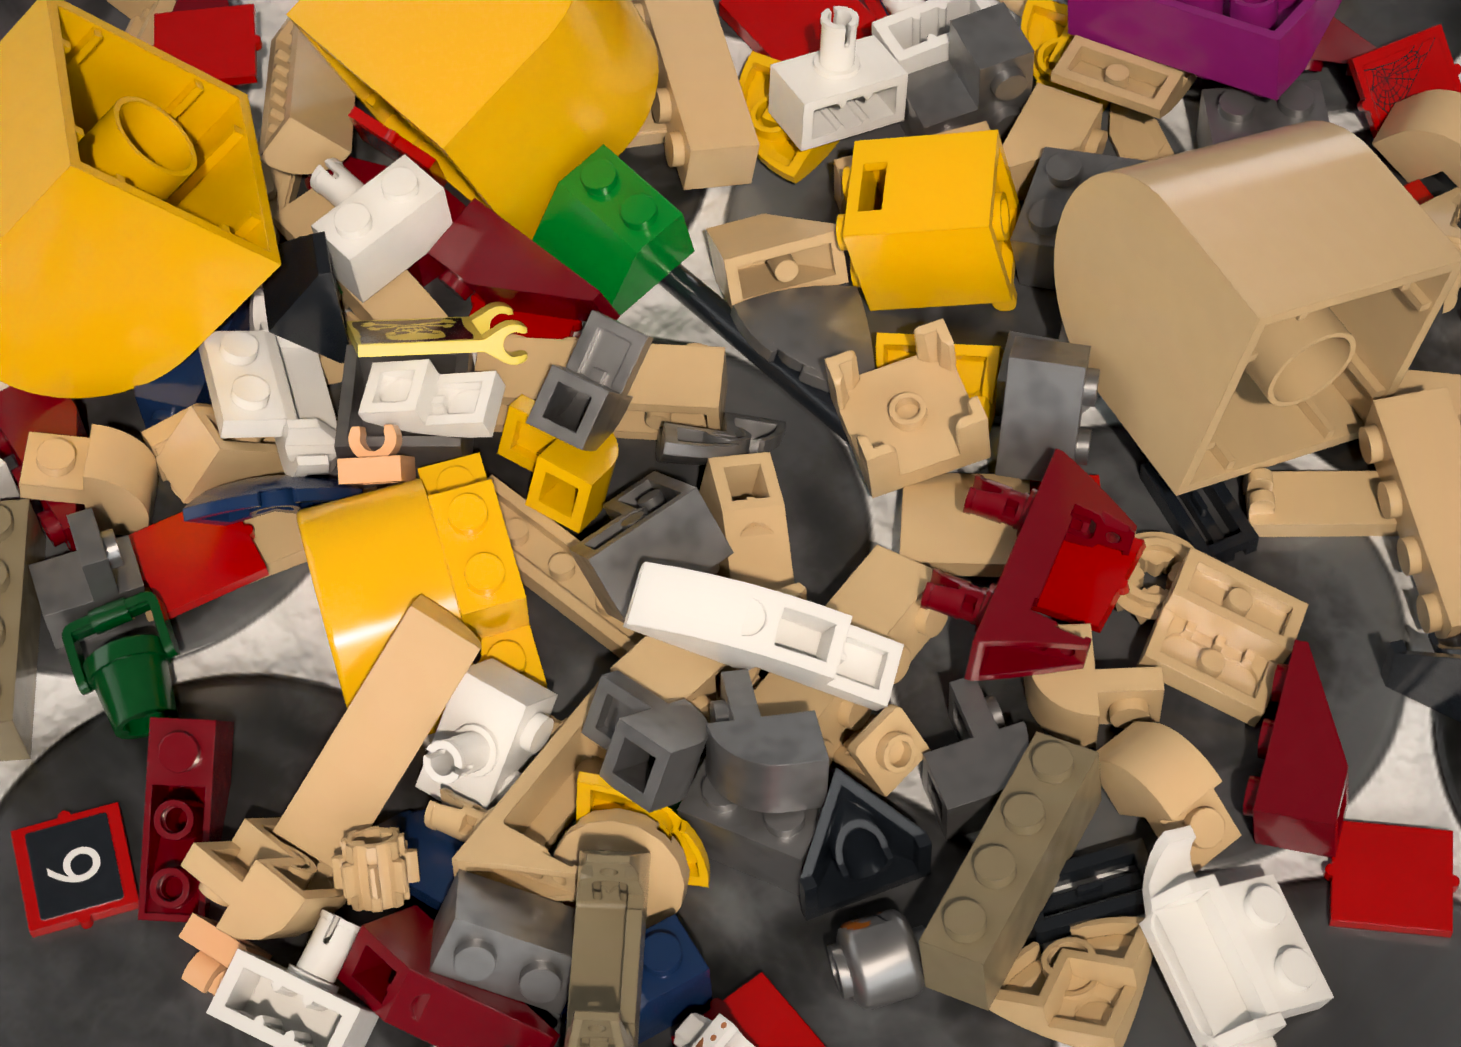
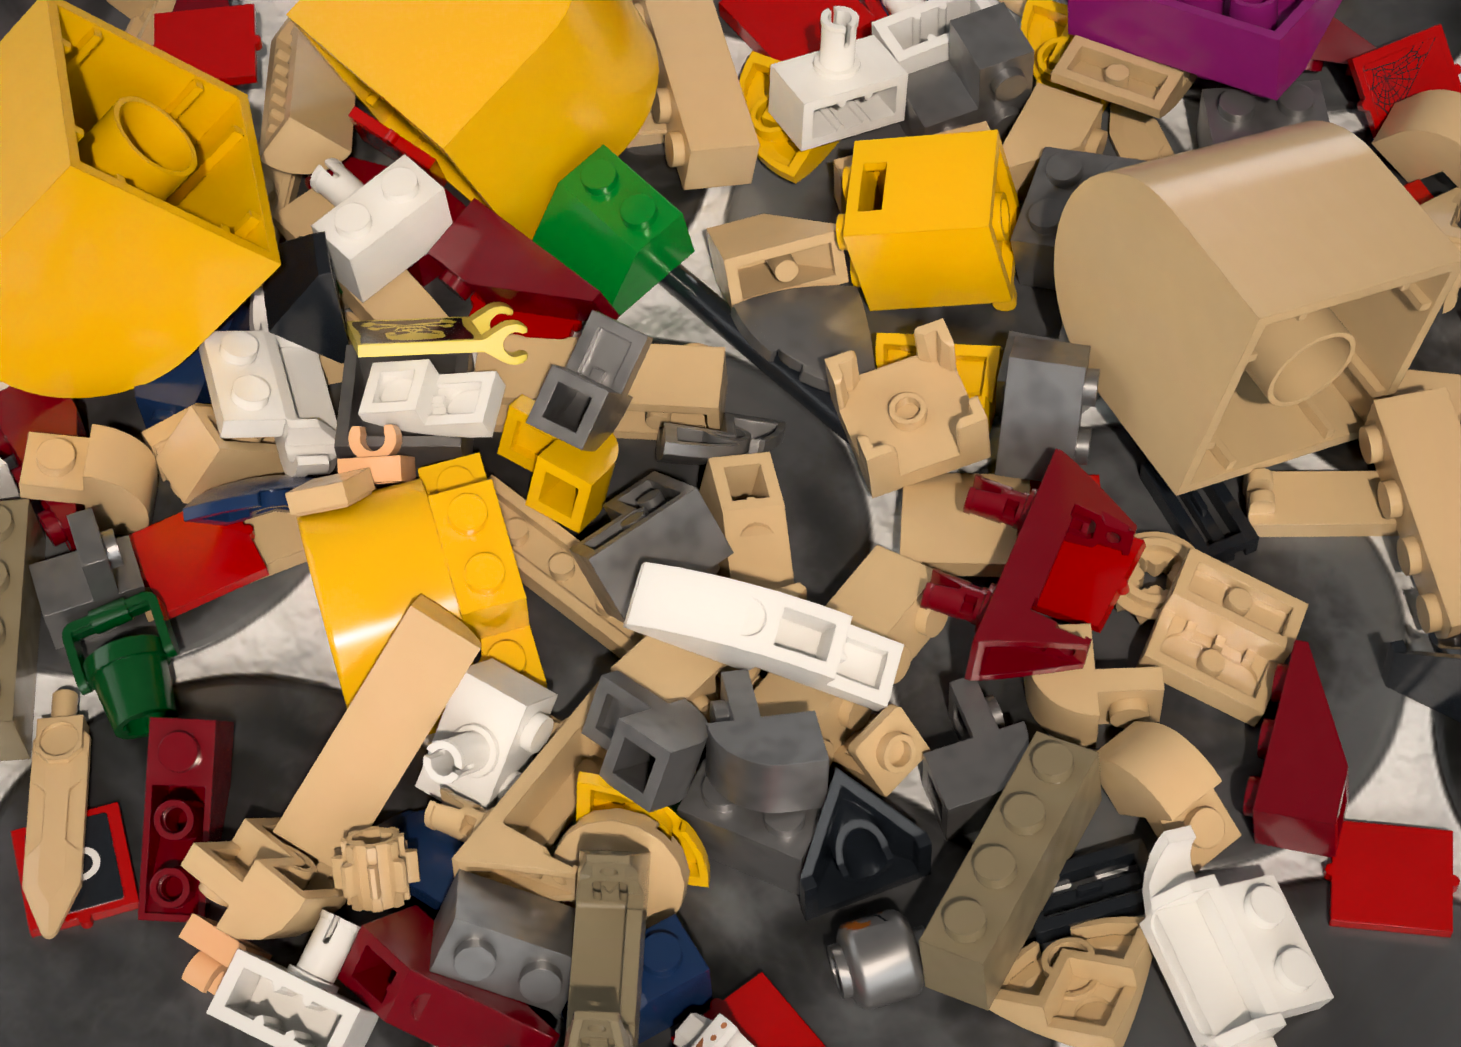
(57, 813): none -> tan piece
(330, 492): none -> tan tile

